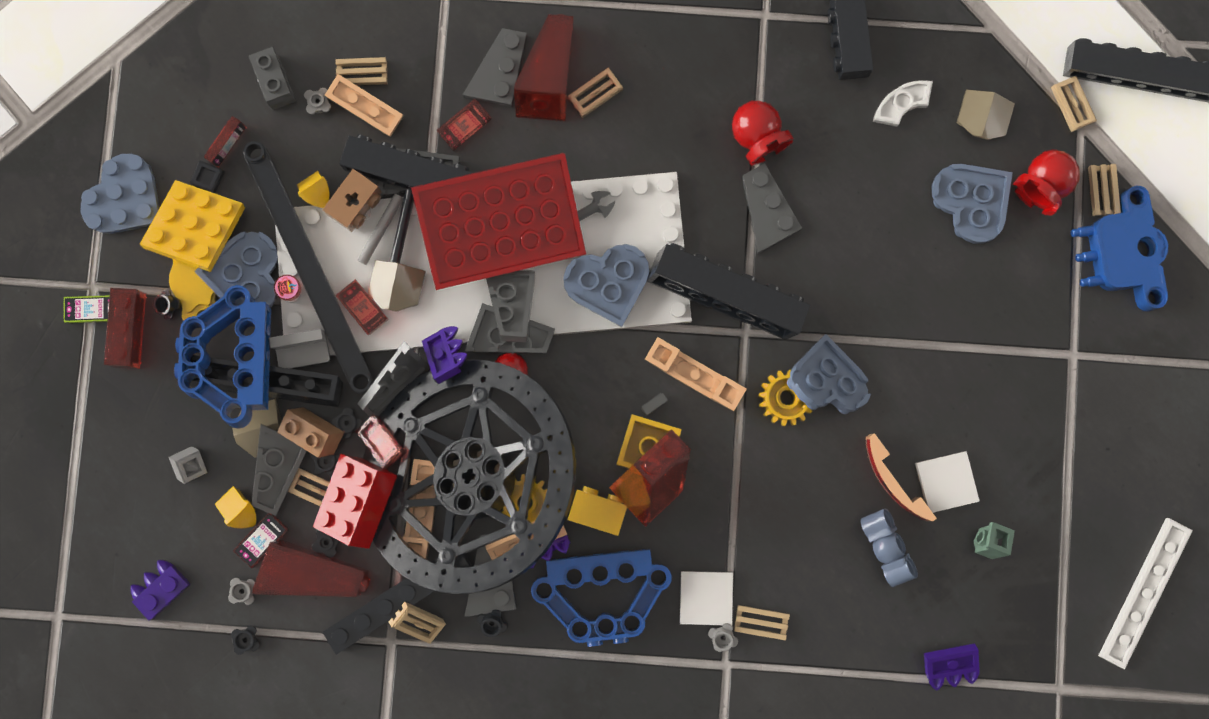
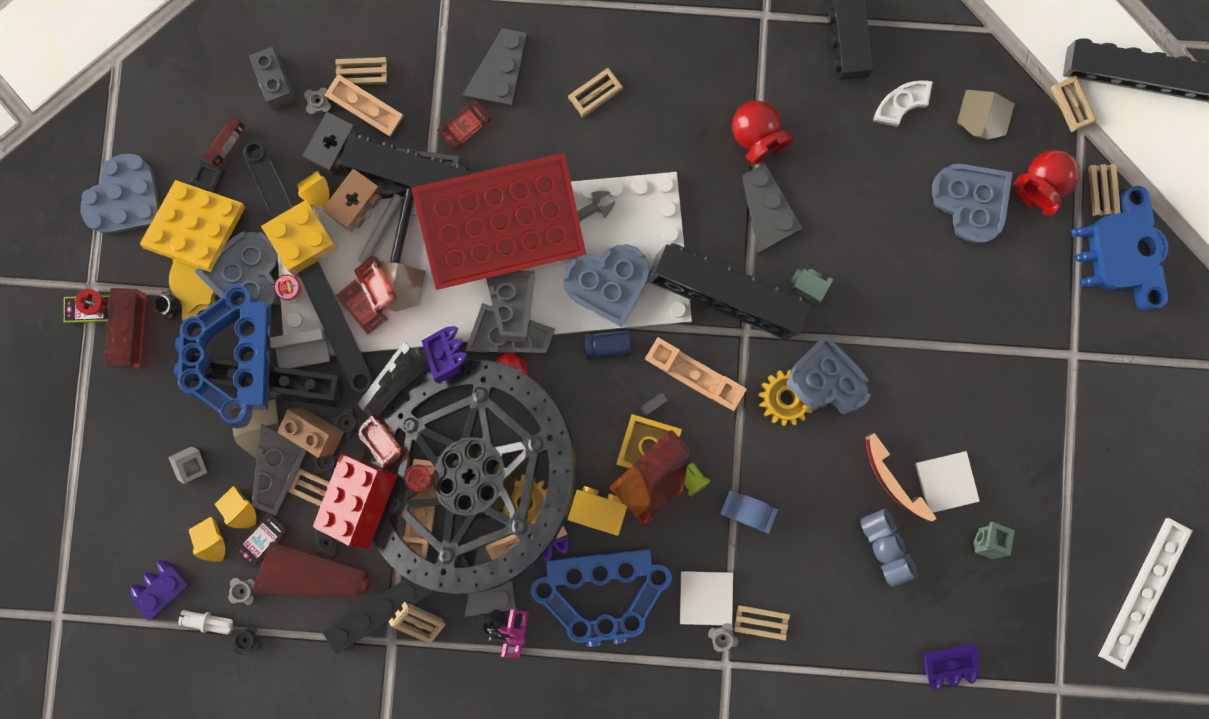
(90, 295): none -> red bush
(206, 622): none -> white axle
(207, 541): none -> yellow tile
(299, 237): none -> yellow brick
(329, 131): none -> dark grey brick
(375, 284): none -> clear red tile
(417, 478): none -> clear red tile
(510, 635): none -> dark pink piece
(544, 80): clear red slope -> none
(607, 345): none -> dark blue piece
(695, 480): none -> lime bush
(749, 511): none -> medium blue pin
(810, 285): none -> sand green brick

